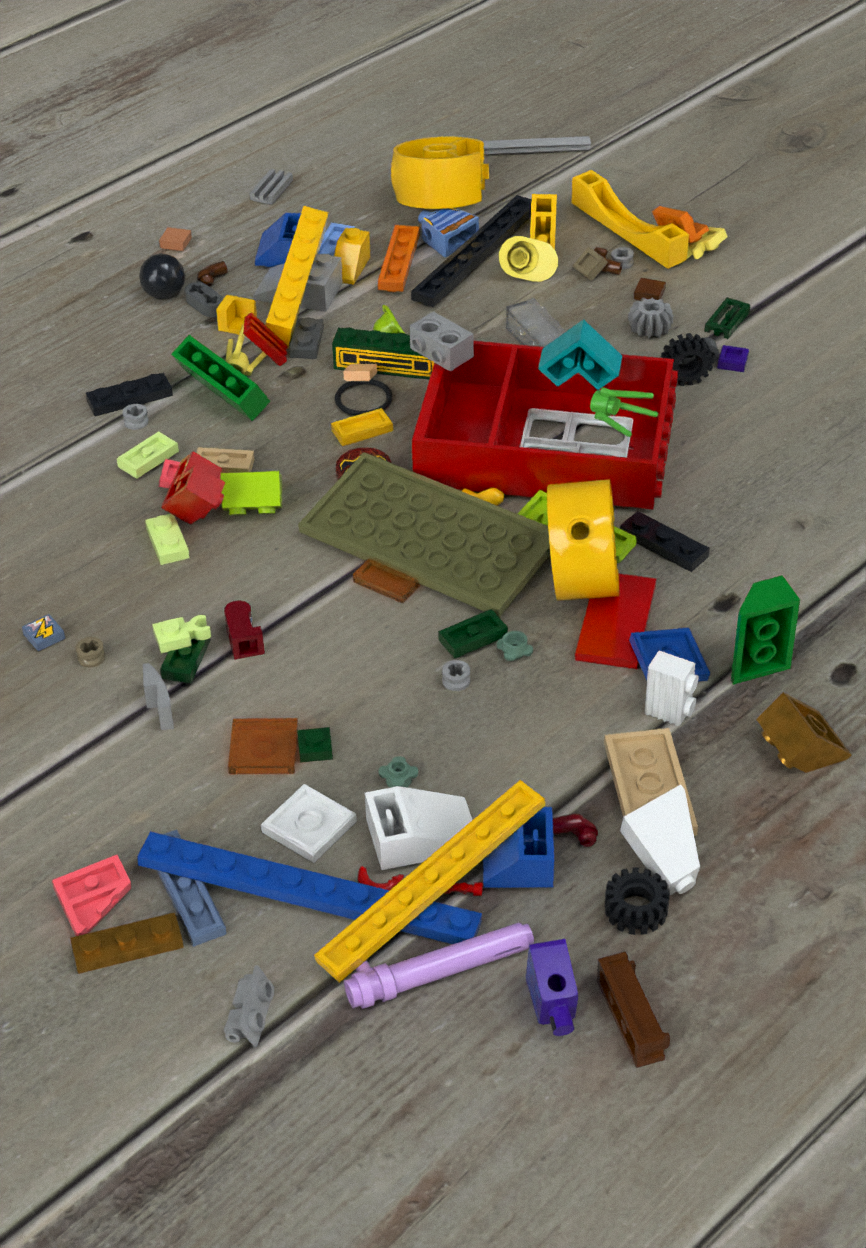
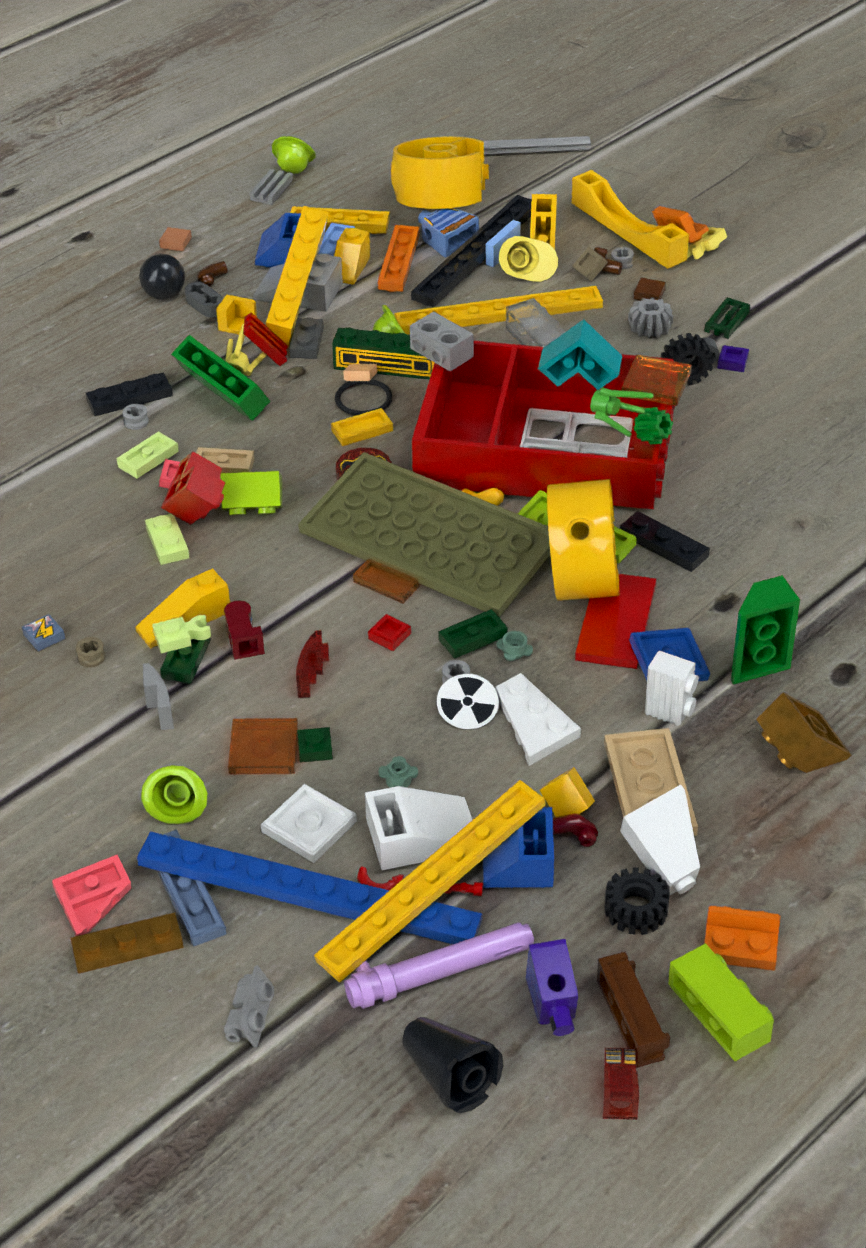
(174, 795): none -> lime hat
(199, 595): none -> yellow slope
(292, 154): none -> lime hat
(311, 663): none -> clear red slope
(366, 220): none -> yellow plate
(389, 632): none -> red tile
(453, 1062): none -> black cone
(467, 701): none -> white sticker
(494, 244): none -> light blue tile
(495, 310): none -> yellow tile
(535, 719): none -> white wing
(567, 794): none -> yellow panel
(620, 1083): none -> clear red leg
(653, 425): none -> green gear
(658, 376): none -> clear orange tile
(721, 1001): none -> lime brick
(743, 936): none -> orange bracket

